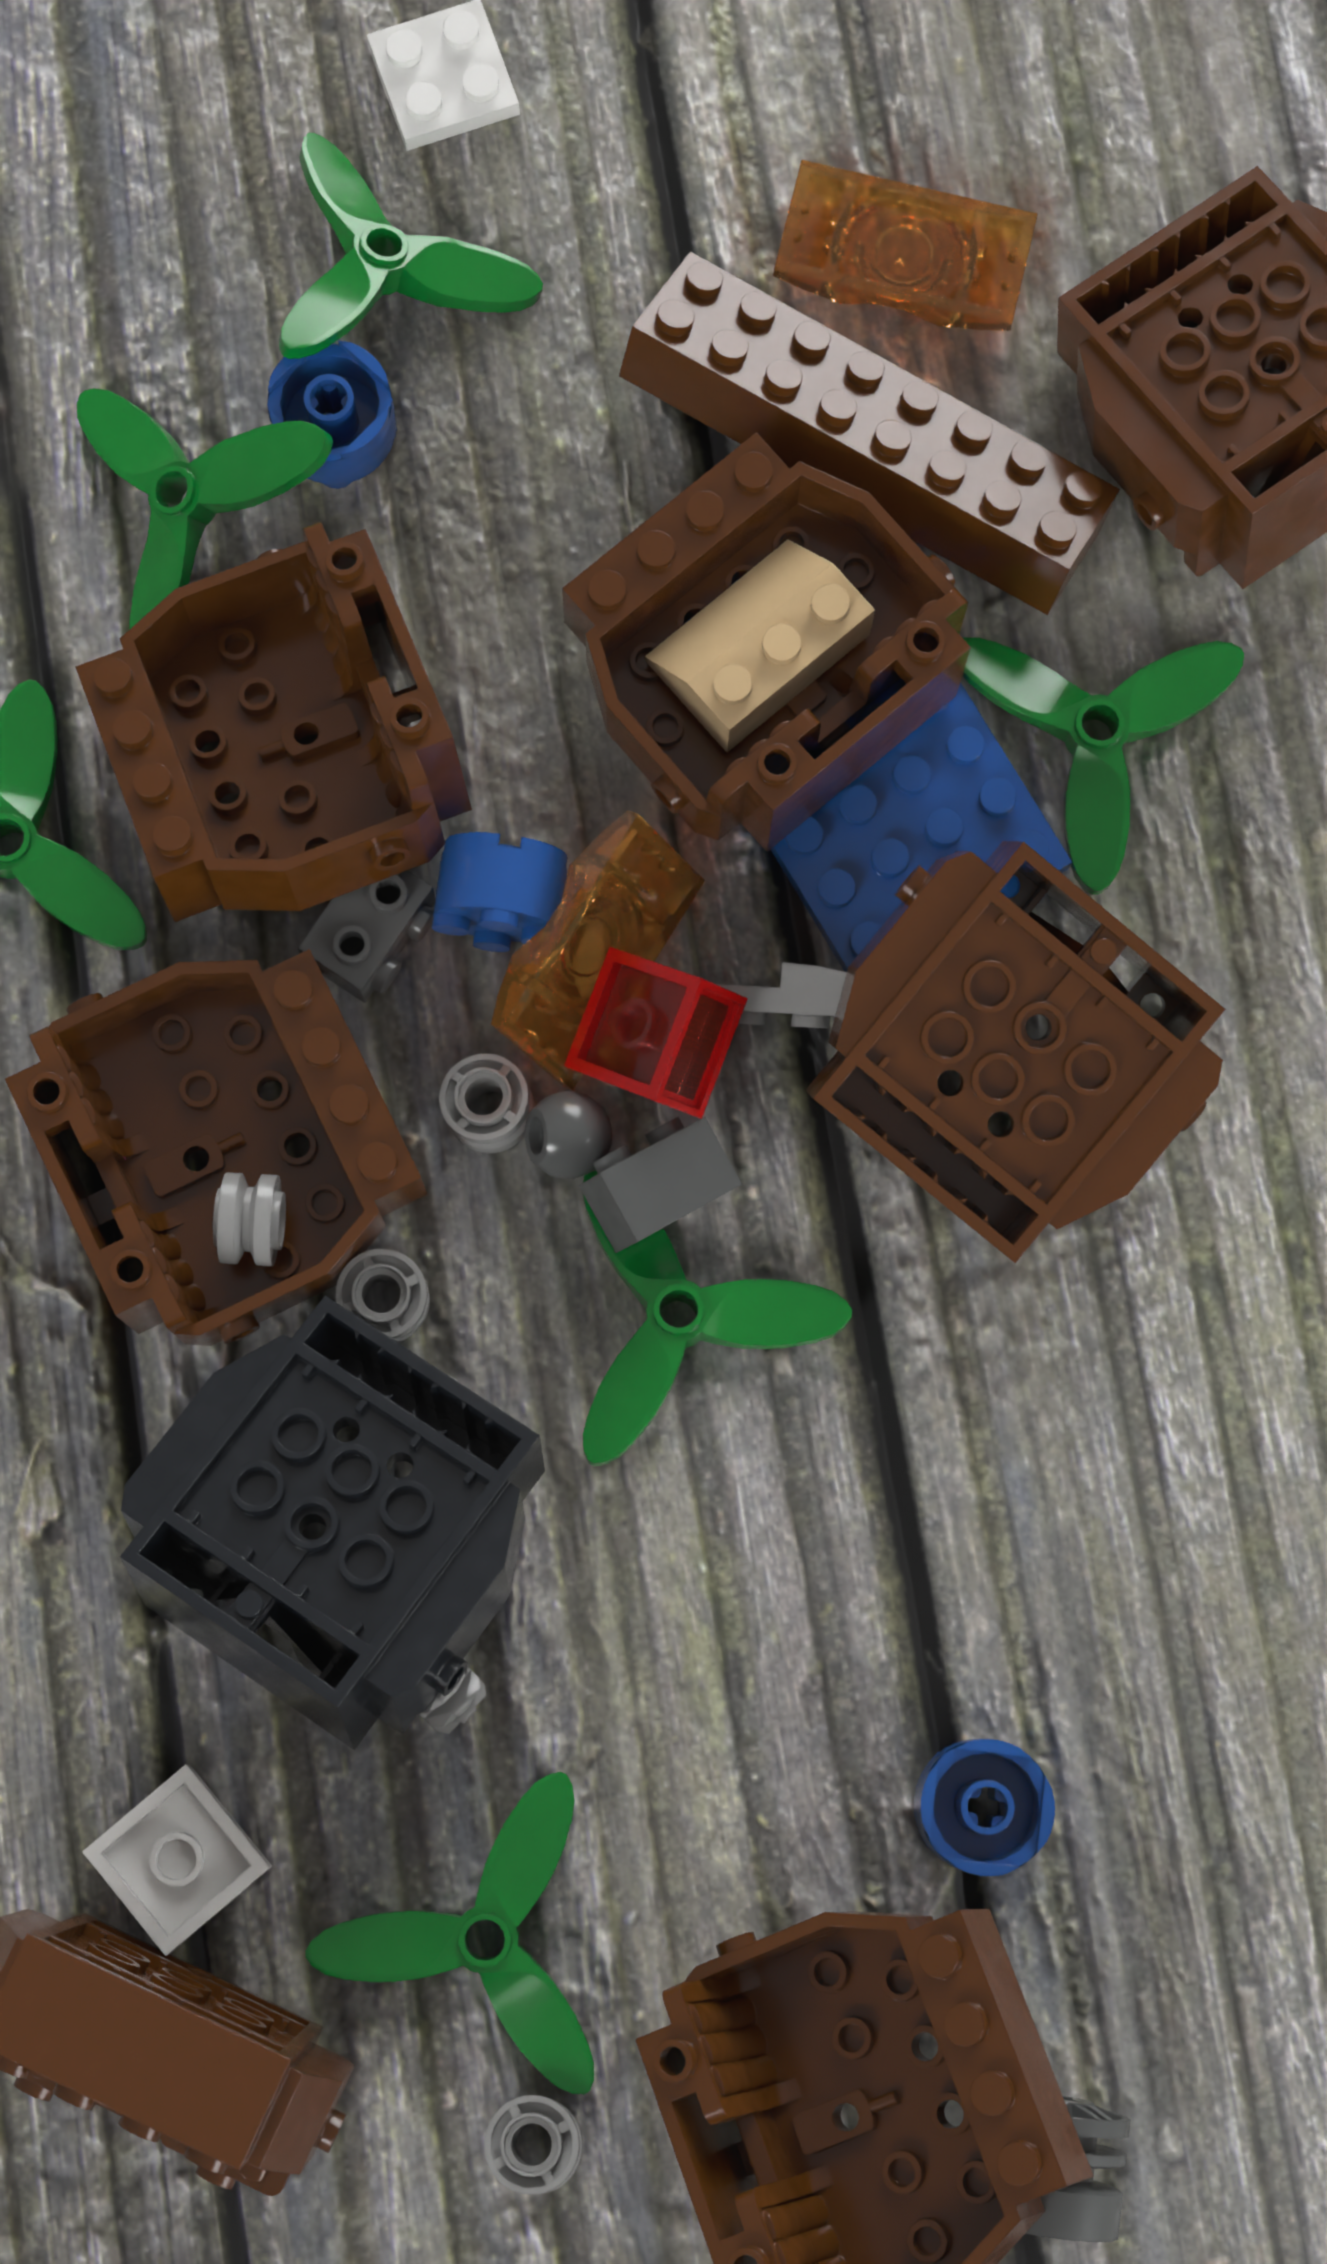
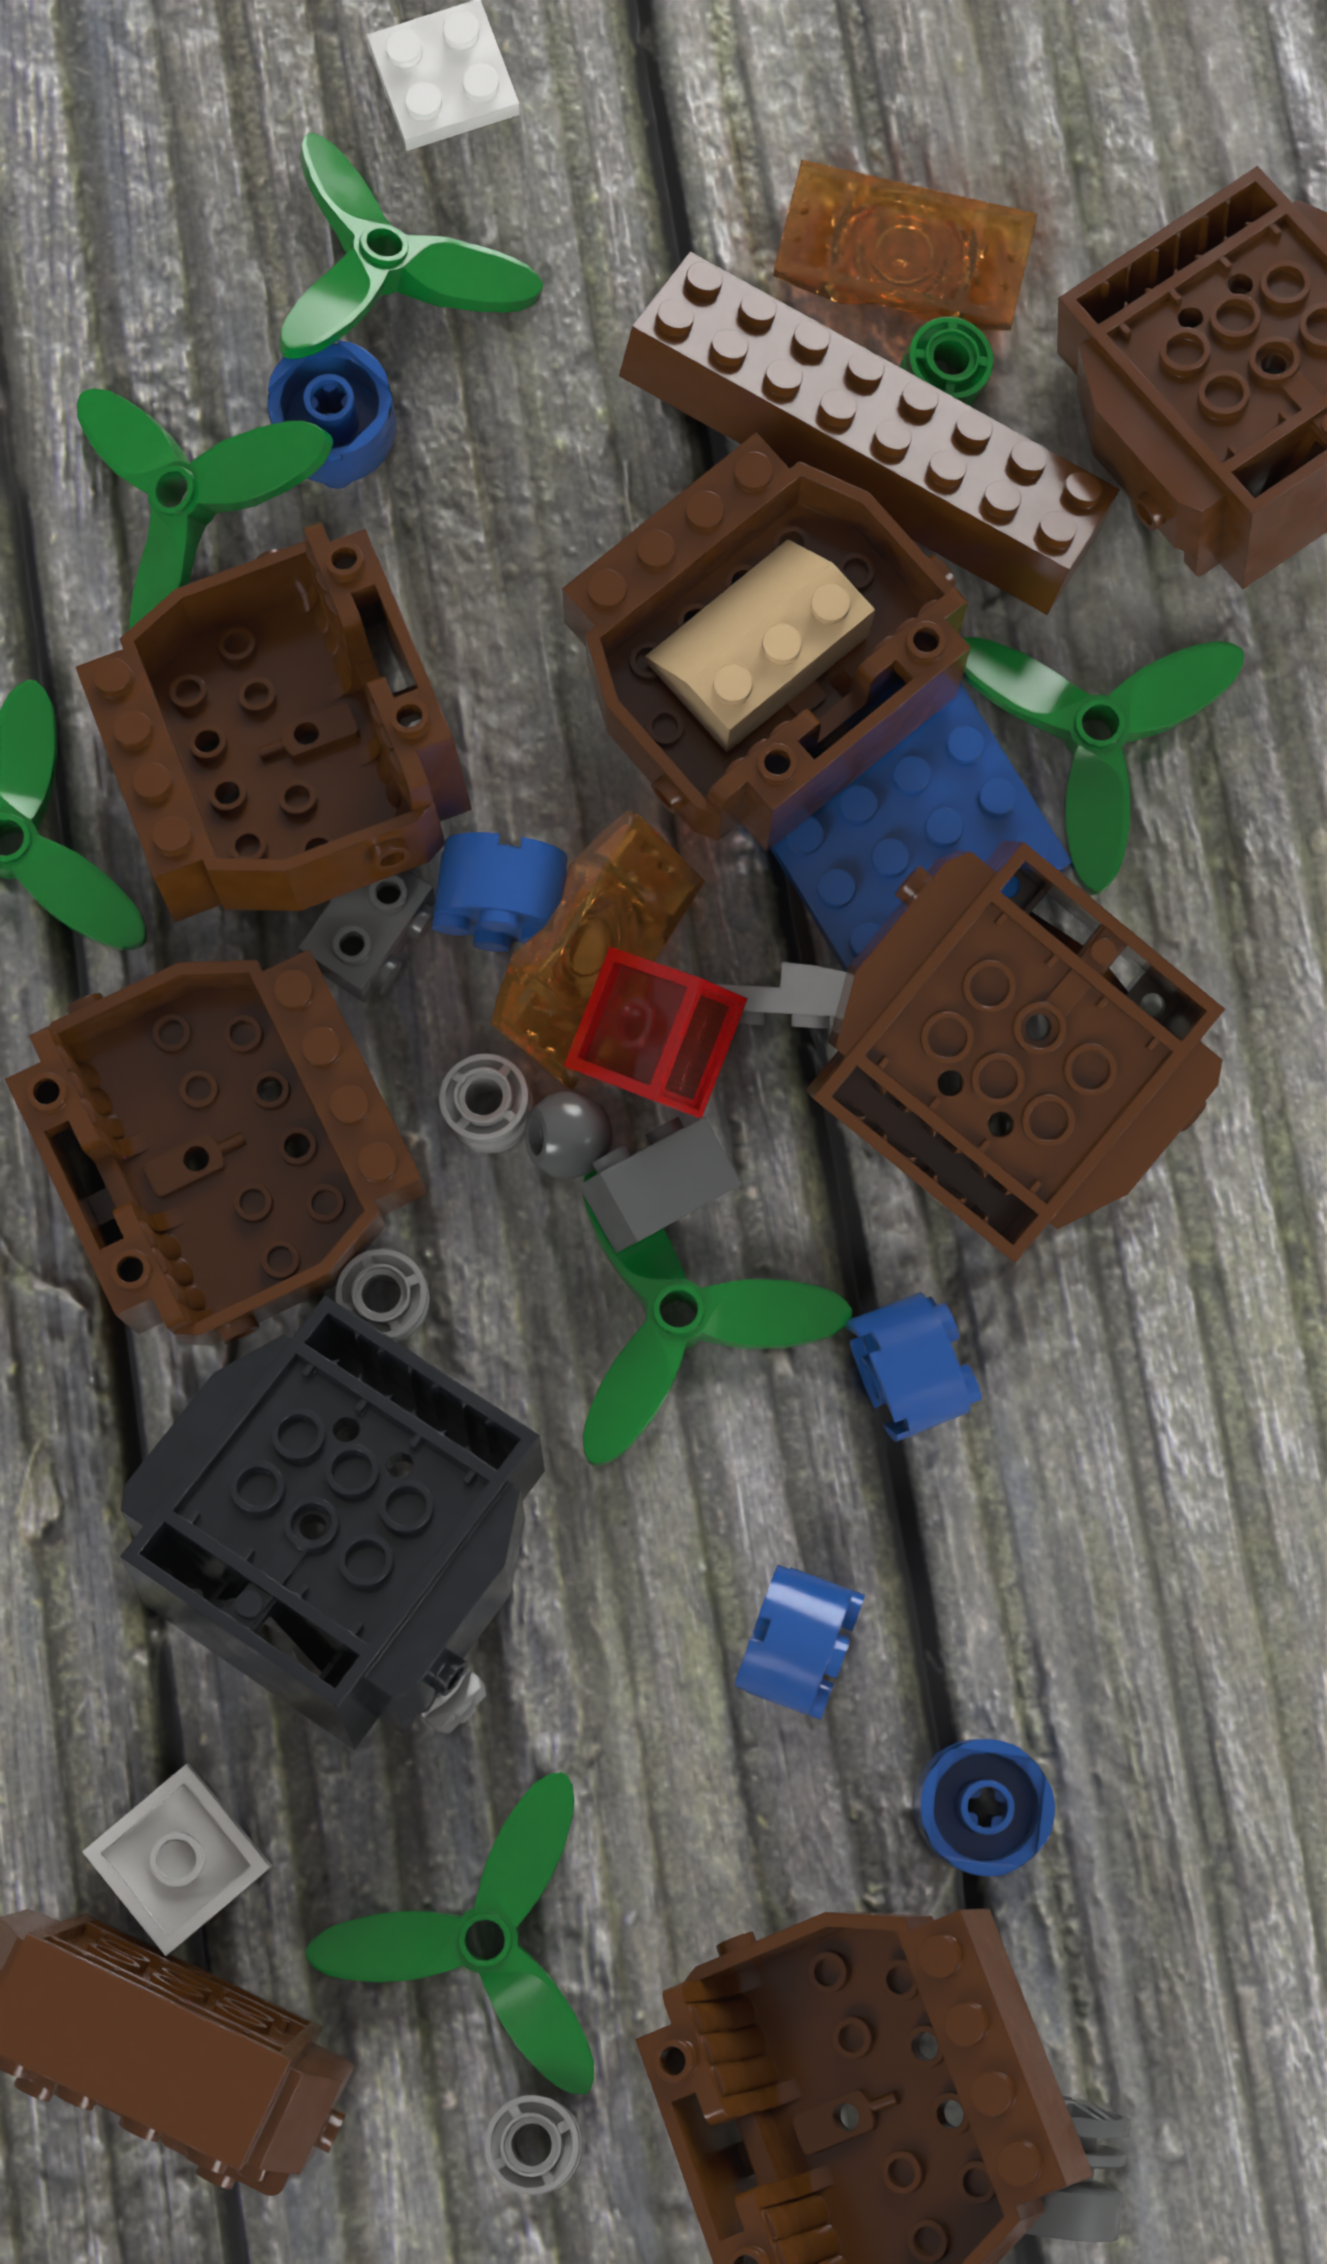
(249, 1219): light grey wheel -> none
(799, 1641): none -> blue brick
(911, 1364): none -> blue brick
(958, 344): none -> green wheel

